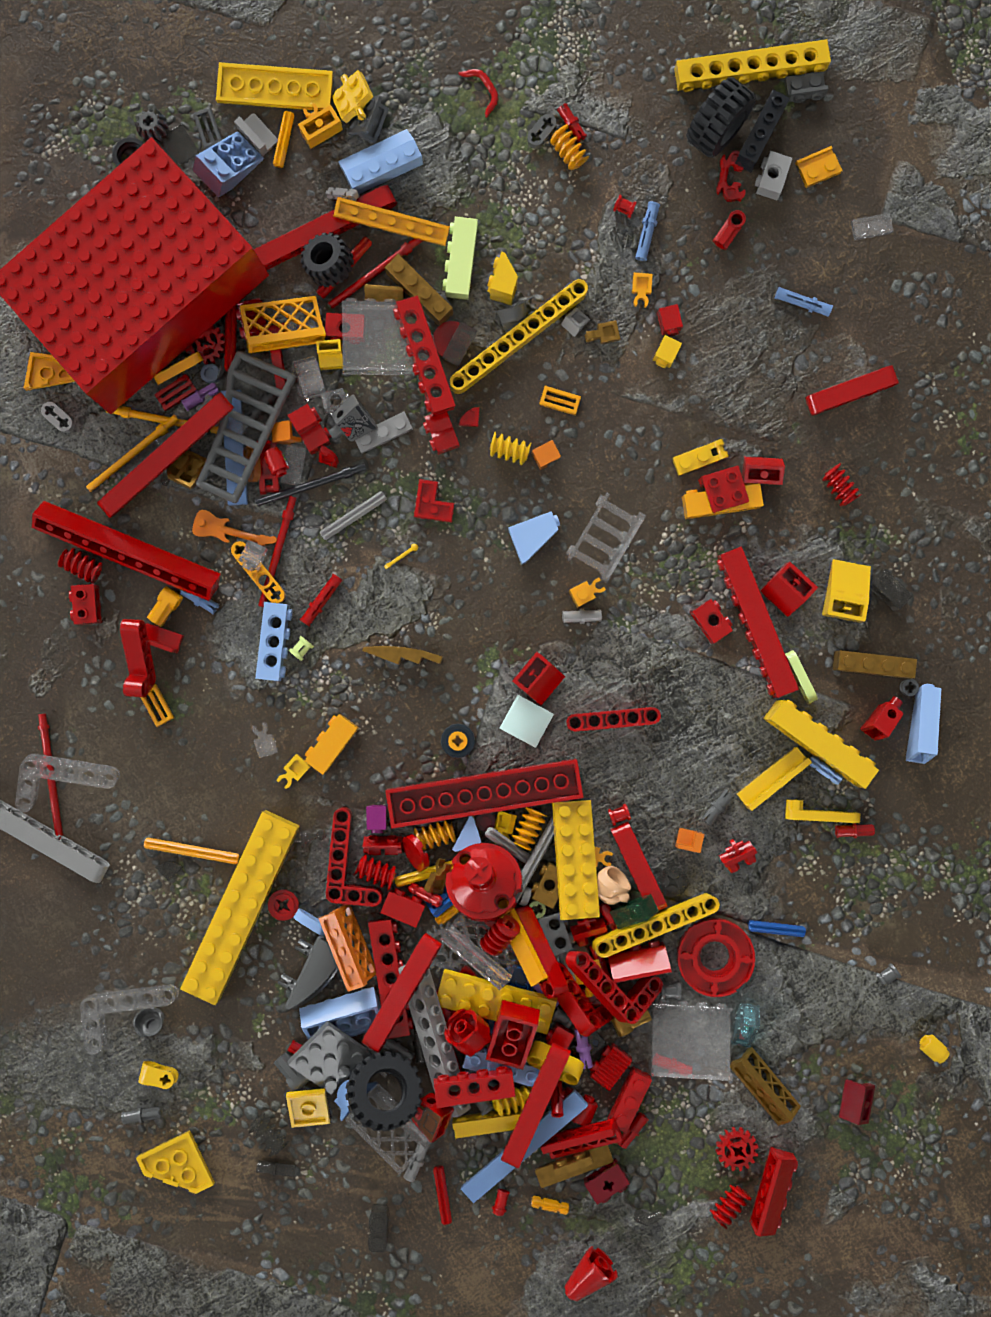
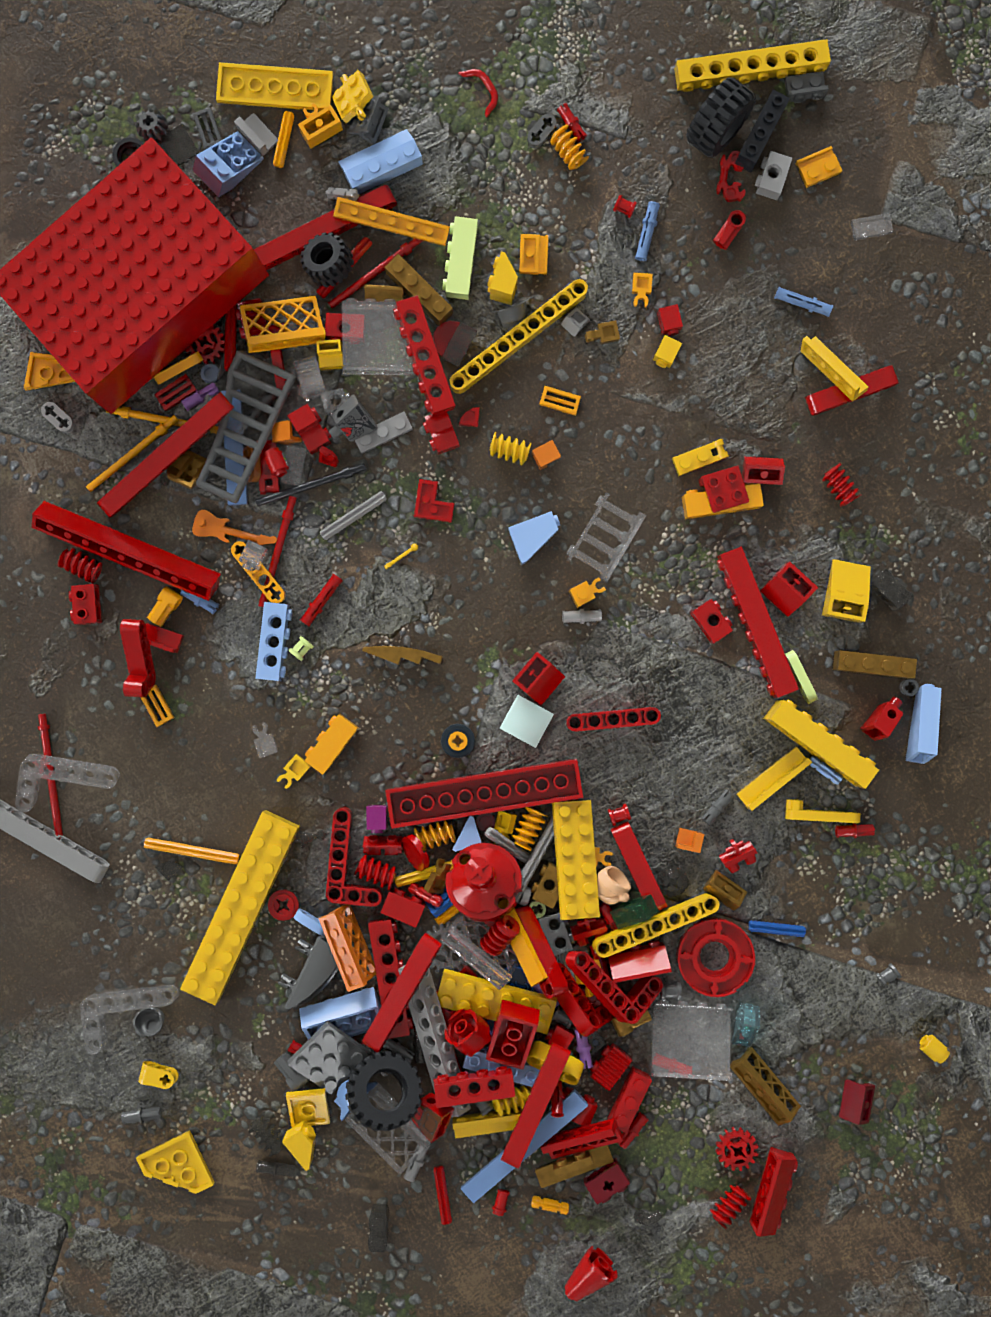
(301, 1143): none -> yellow slope
(533, 254): none -> light orange plate
(725, 890): none -> pearl gold slope
(833, 368): none -> yellow fence

